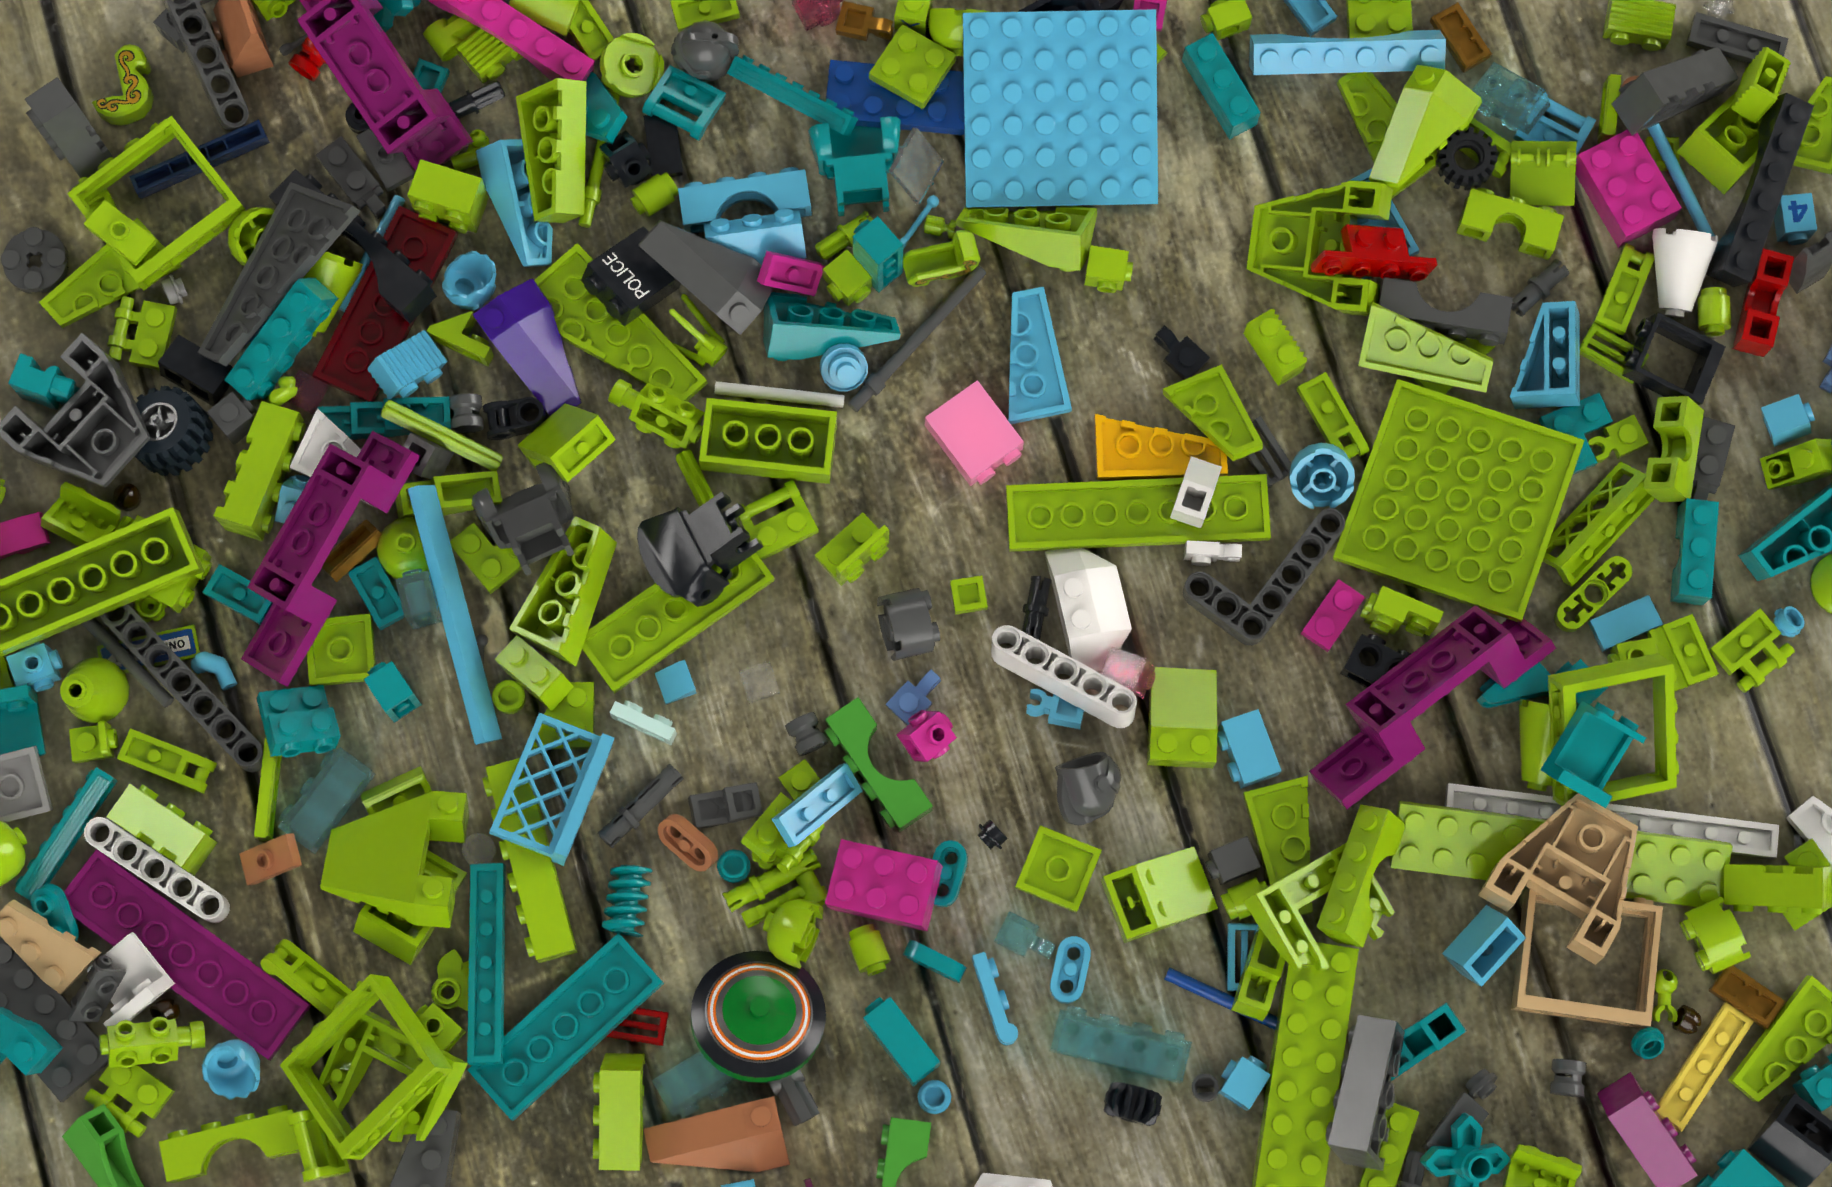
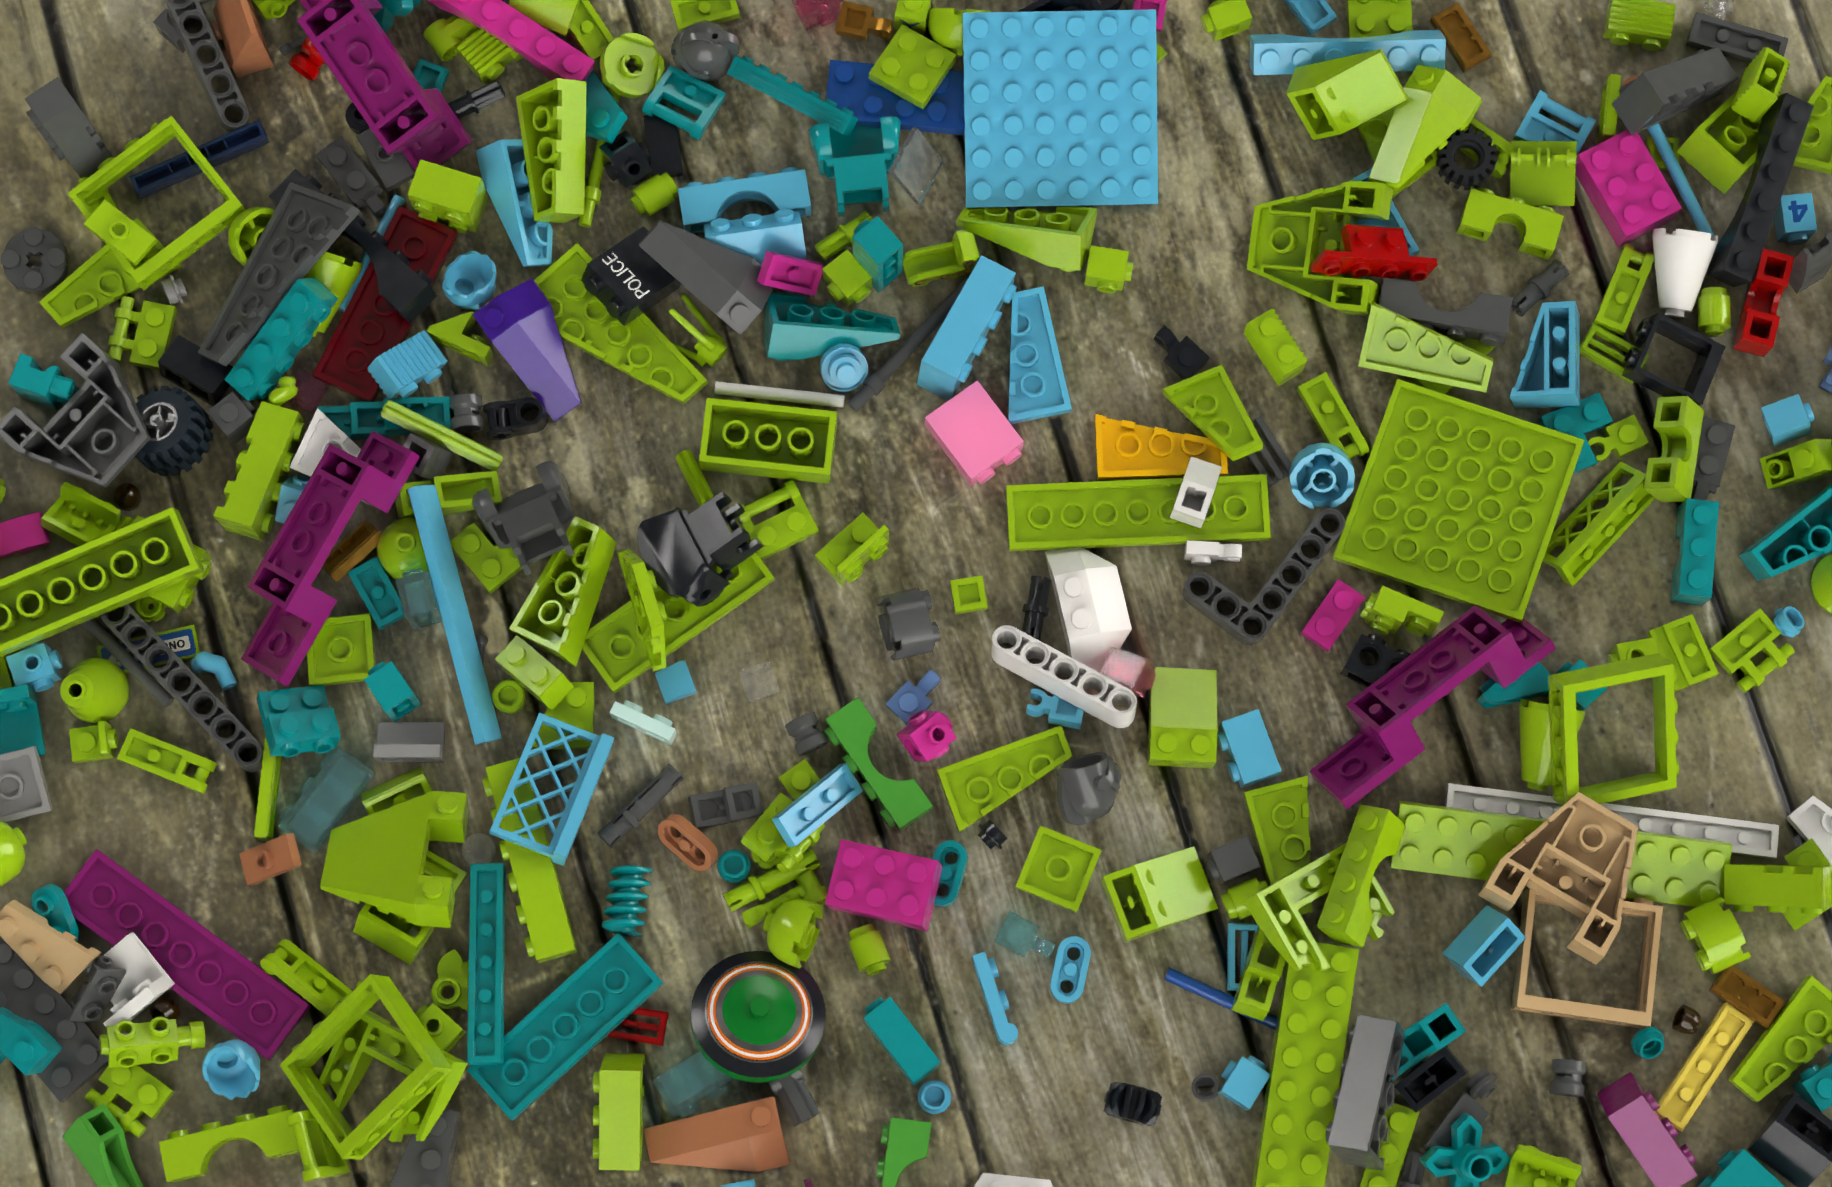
(66, 832): teal piece -> none
(137, 93): lime animal -> none
(141, 866): white beam -> none
(163, 828): lime wedge -> none
(232, 592): teal plate -> none
(410, 742): none -> light grey panel
(469, 158): lime arm -> none
(567, 441): lime panel -> none
(648, 611): none -> lime wing
(660, 413): lime brick -> none
(932, 202): medium azure hinge -> none
(934, 961): teal beam -> none
(936, 226): lime piece -> none
(965, 328): none -> medium azure wedge
(991, 778): none -> lime wing
(1120, 1045): clear light blue brick -> none
(1221, 86): teal brick -> none
(1344, 92): none -> lime slope
(1431, 1078): none -> black slope
(1511, 98): clear light blue brick -> none
(1591, 750): teal panel -> none
(1603, 571): lime beam -> none
(1625, 623): medium azure tile -> none
(1664, 987): lime arm -> none

